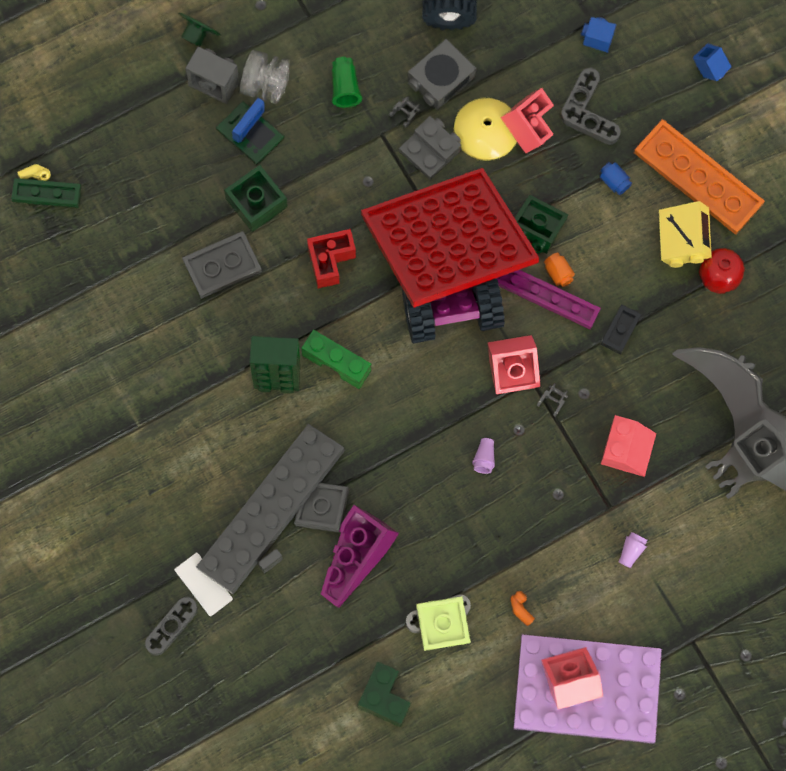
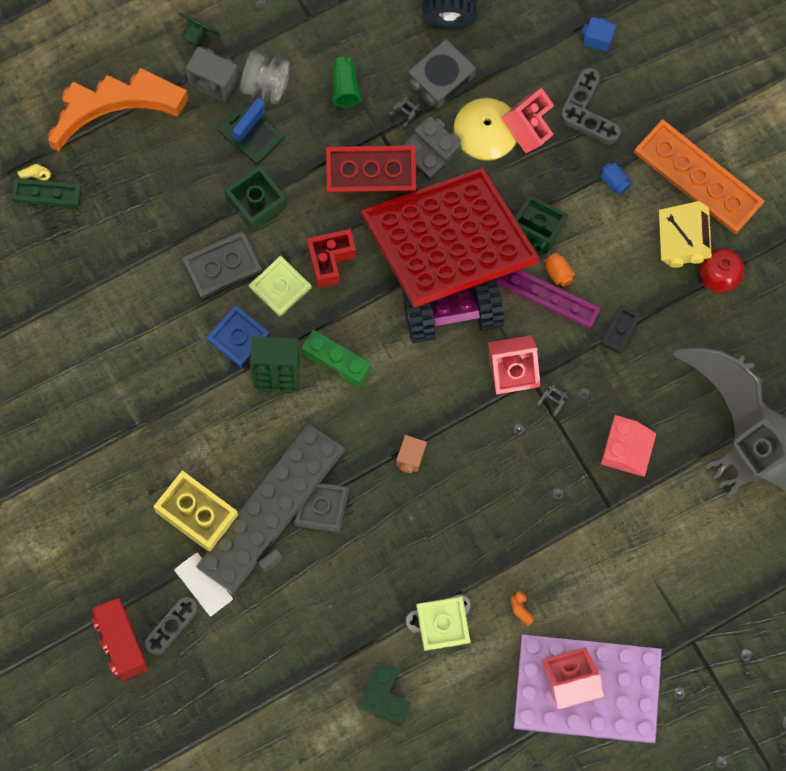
(112, 95): none -> orange arch
(119, 640): none -> red brick
(195, 511): none -> light yellow brick
(234, 335): none -> blue plate
(280, 286): none -> yellowish green tile
(360, 547): magenta wedge -> none
(371, 169): none -> red brick
(411, 454): none -> nougat brick
(484, 458): lavender cone -> none
(632, 549): lavender cone -> none
(712, 62): blue brick -> none

